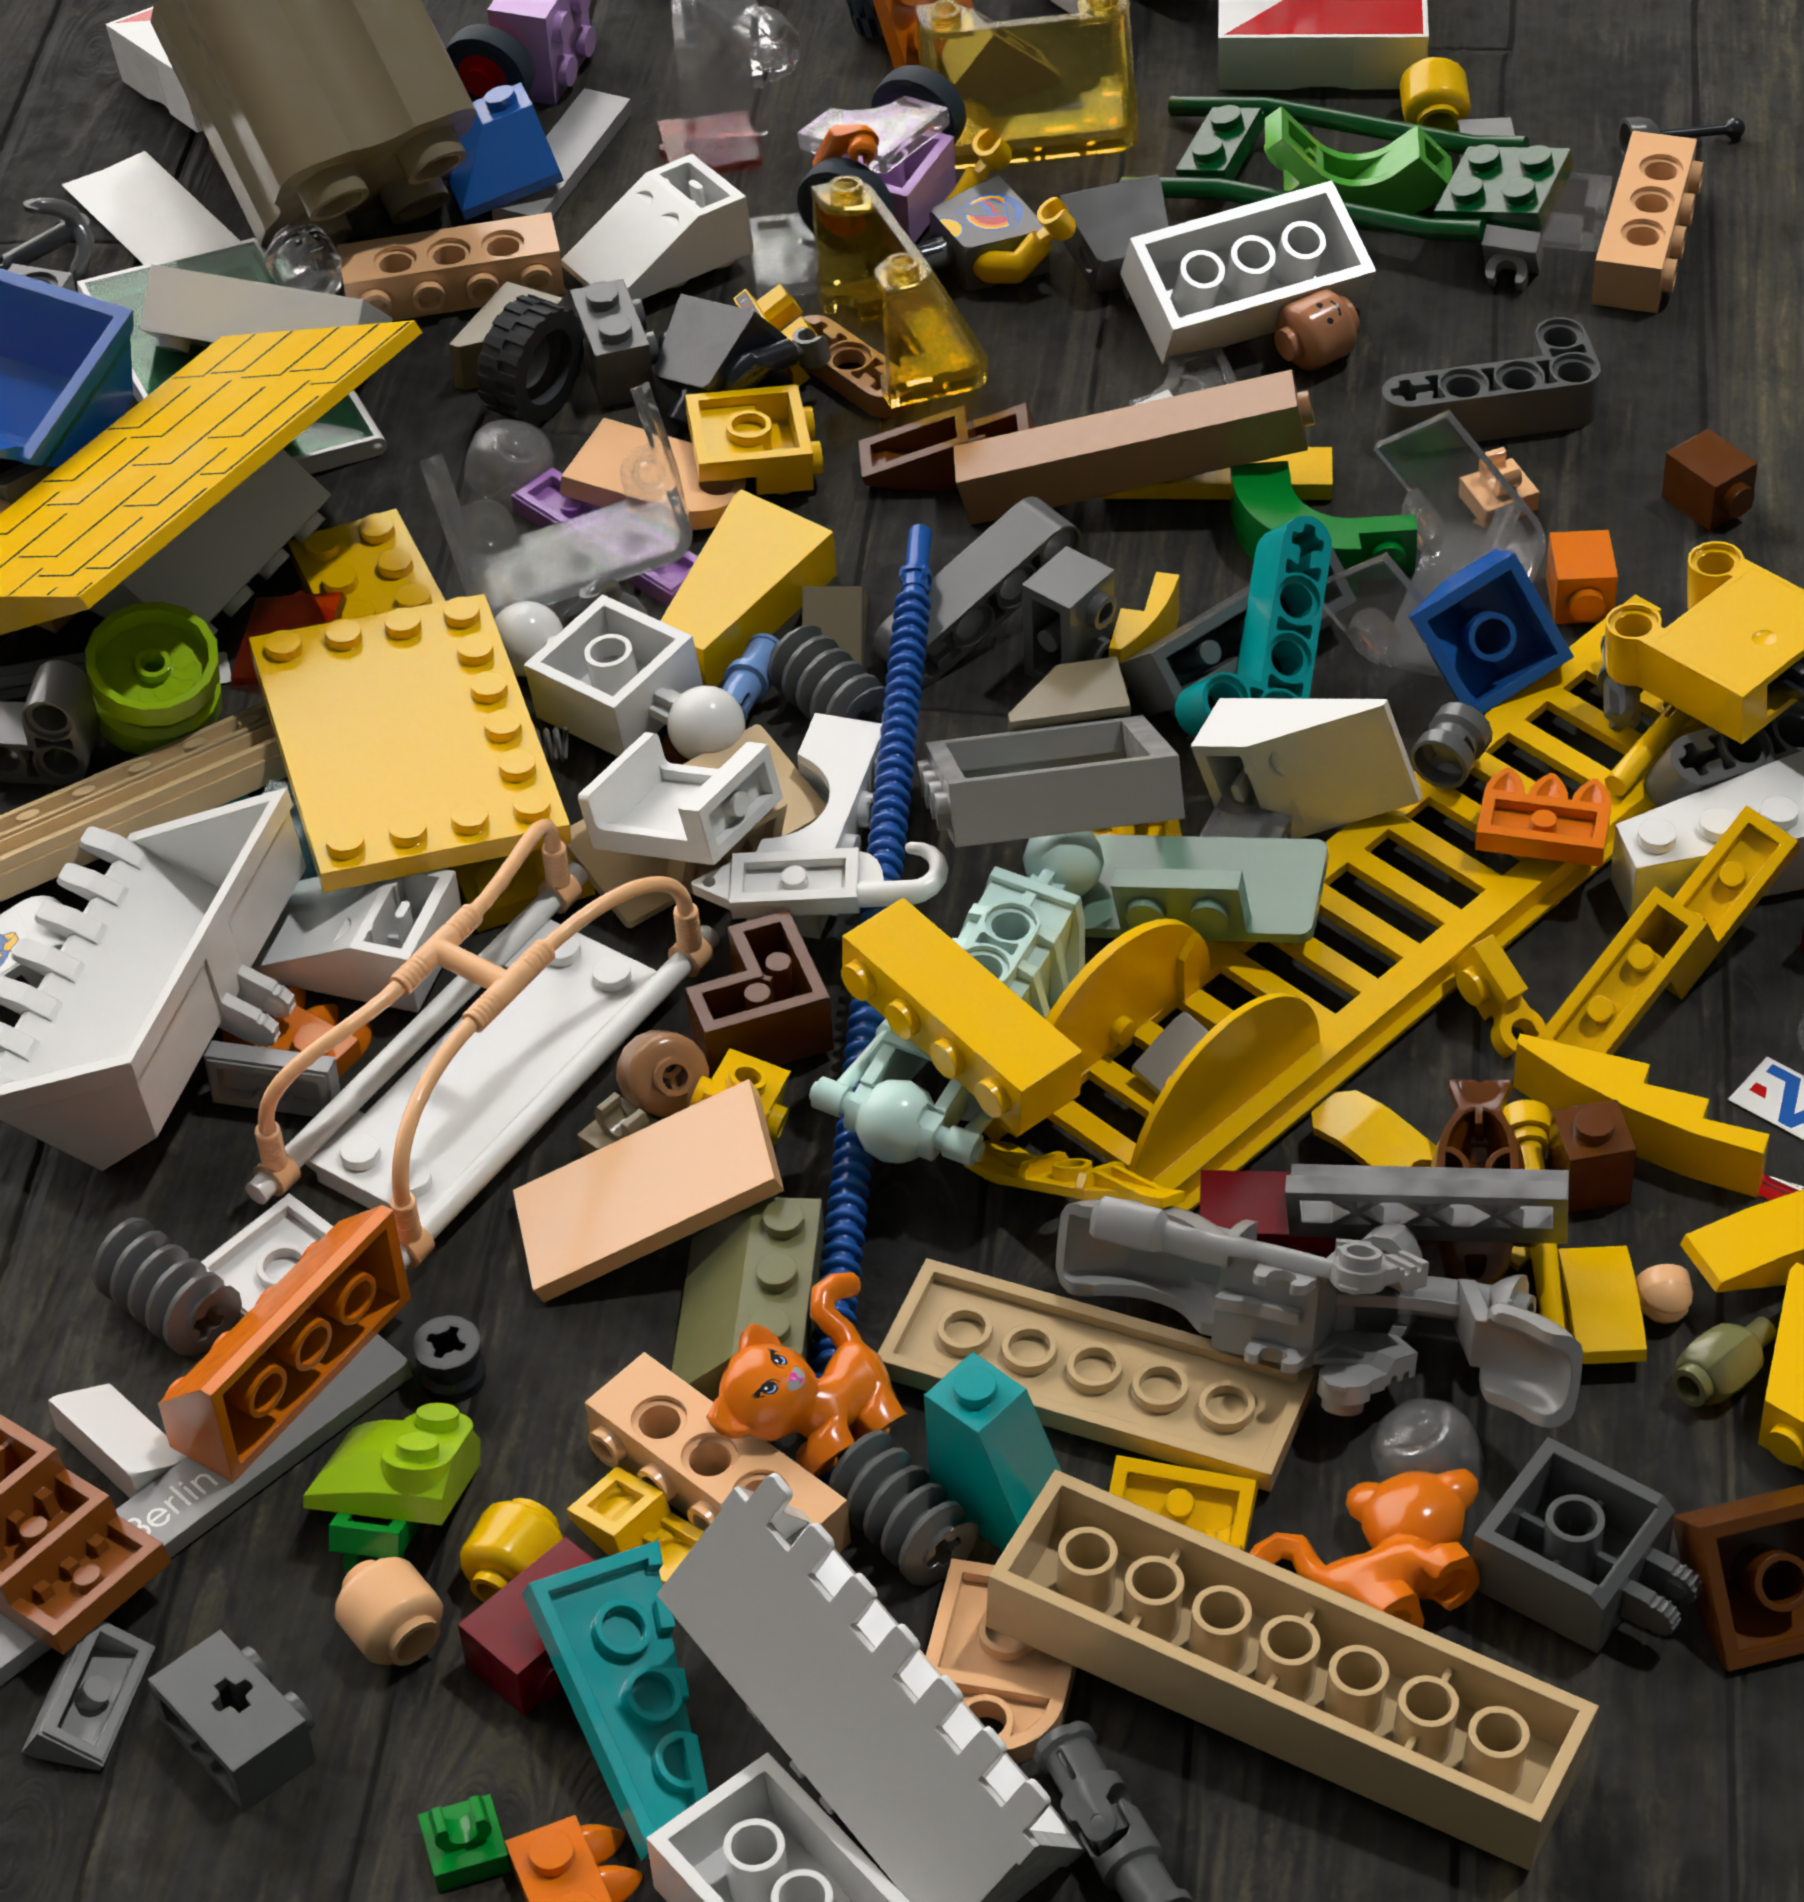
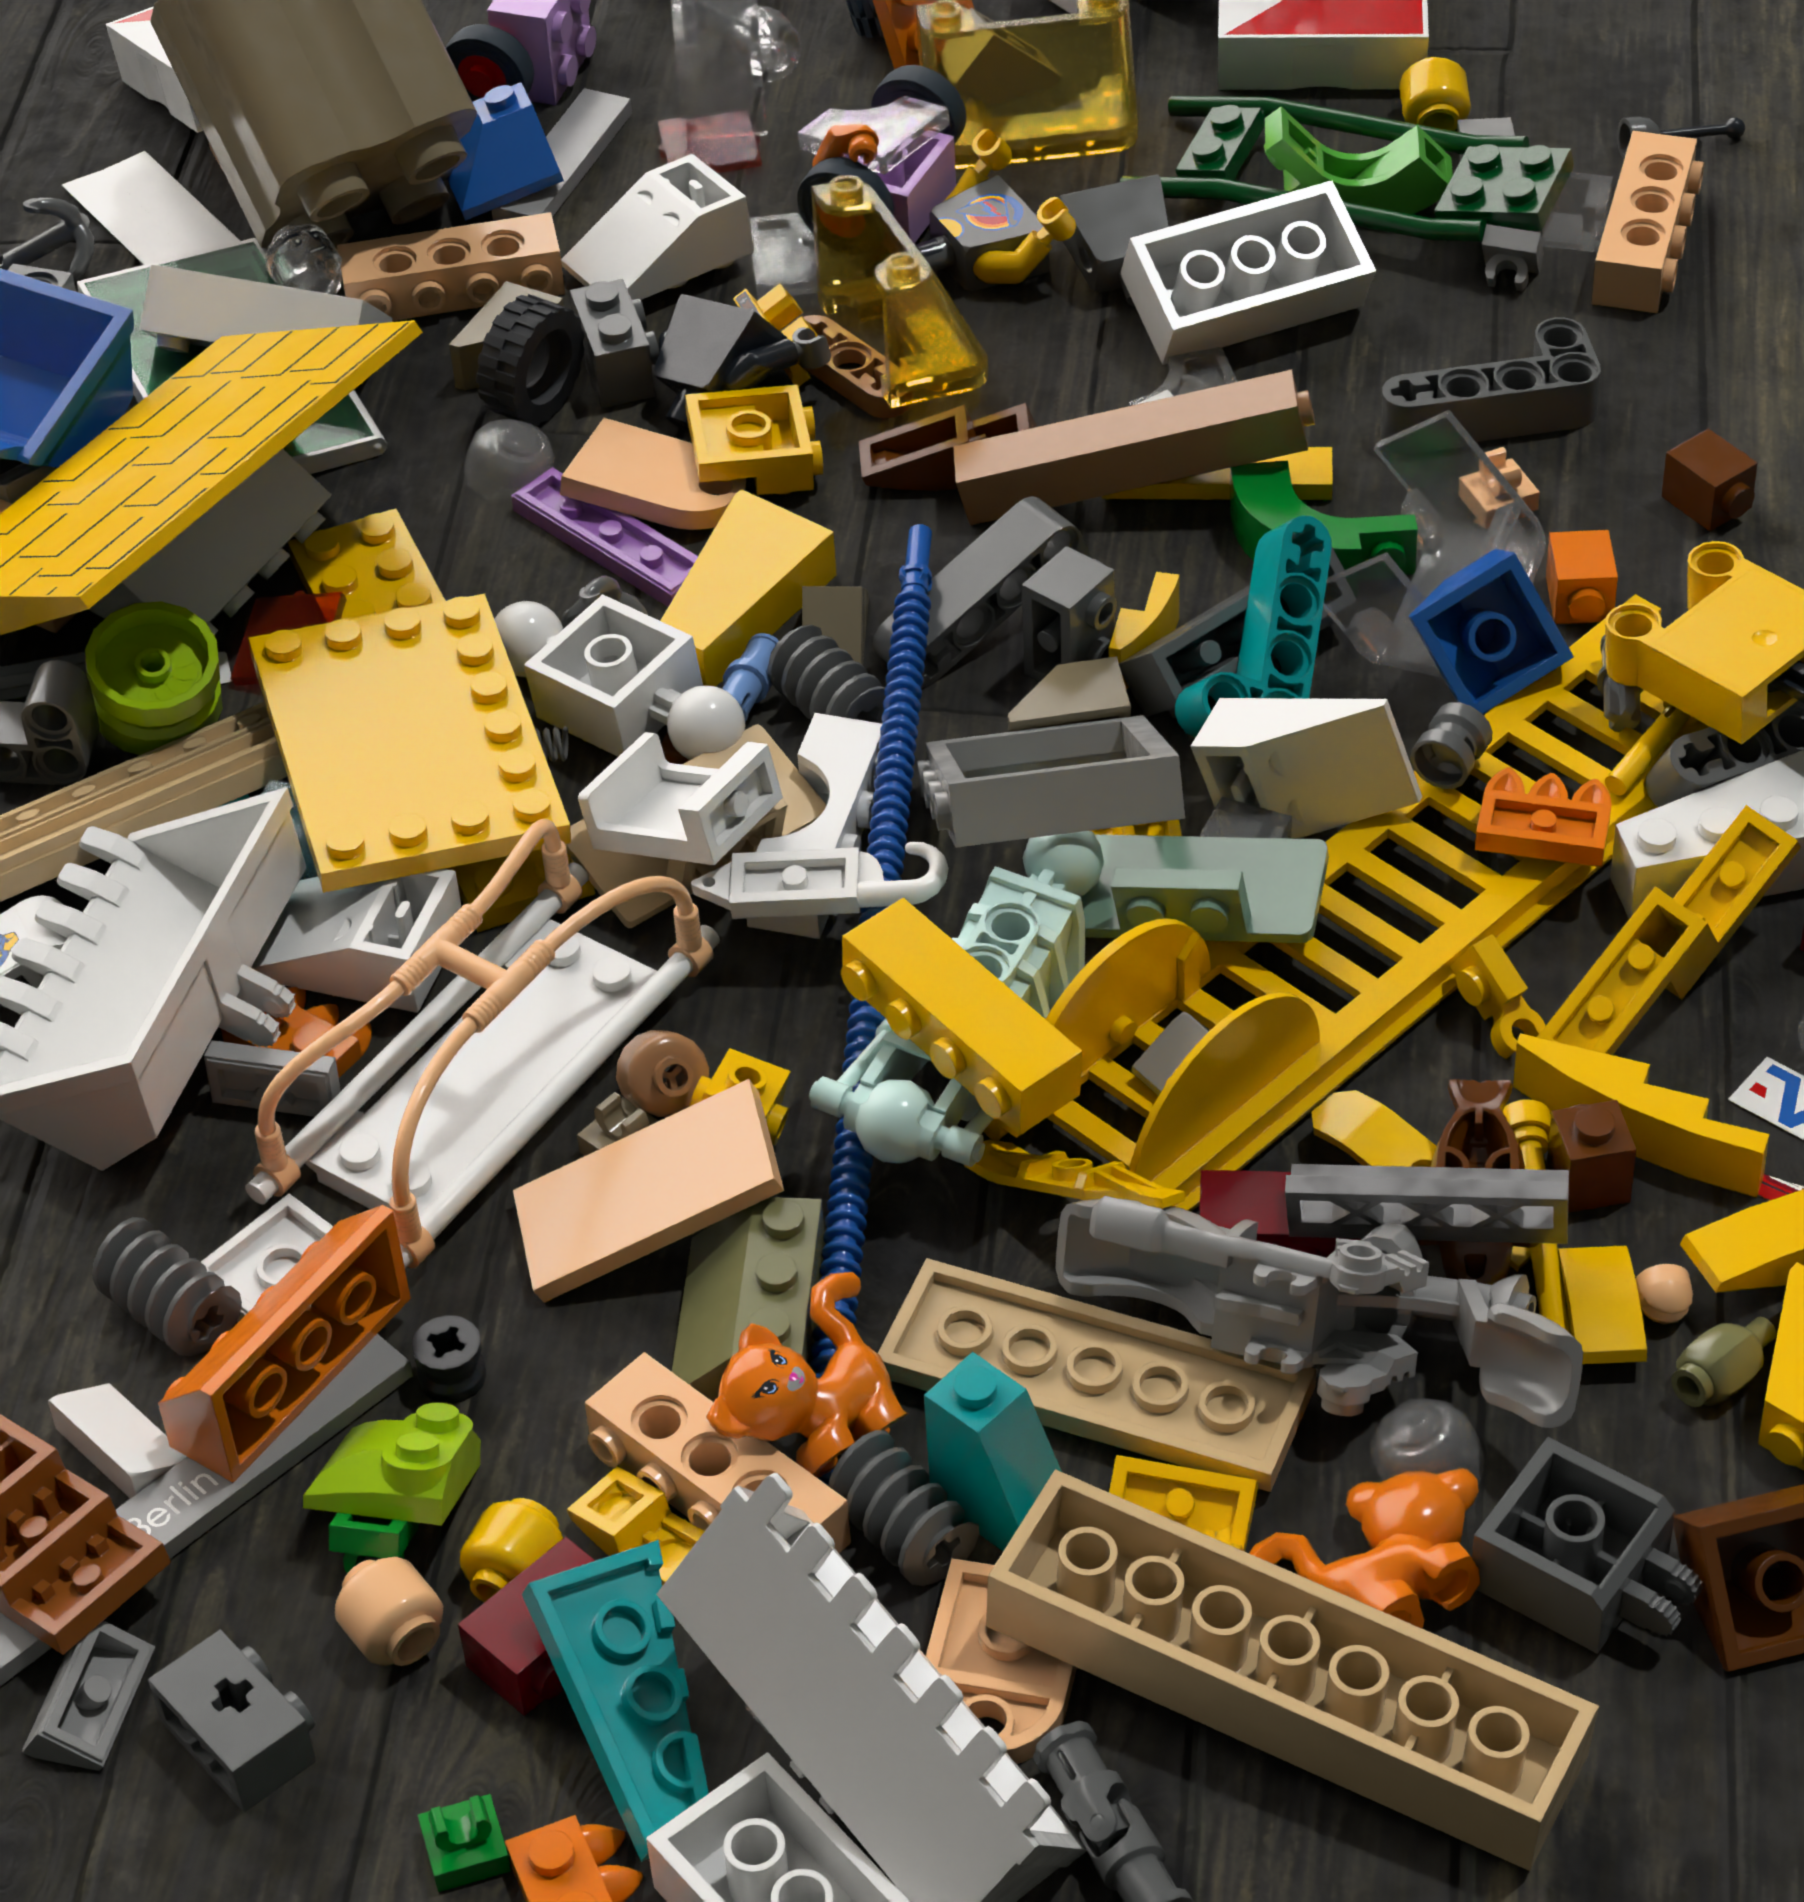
(560, 559): clear windscreen -> none
(769, 1004): reddish brown brick -> none
(1316, 330): nougat head -> none

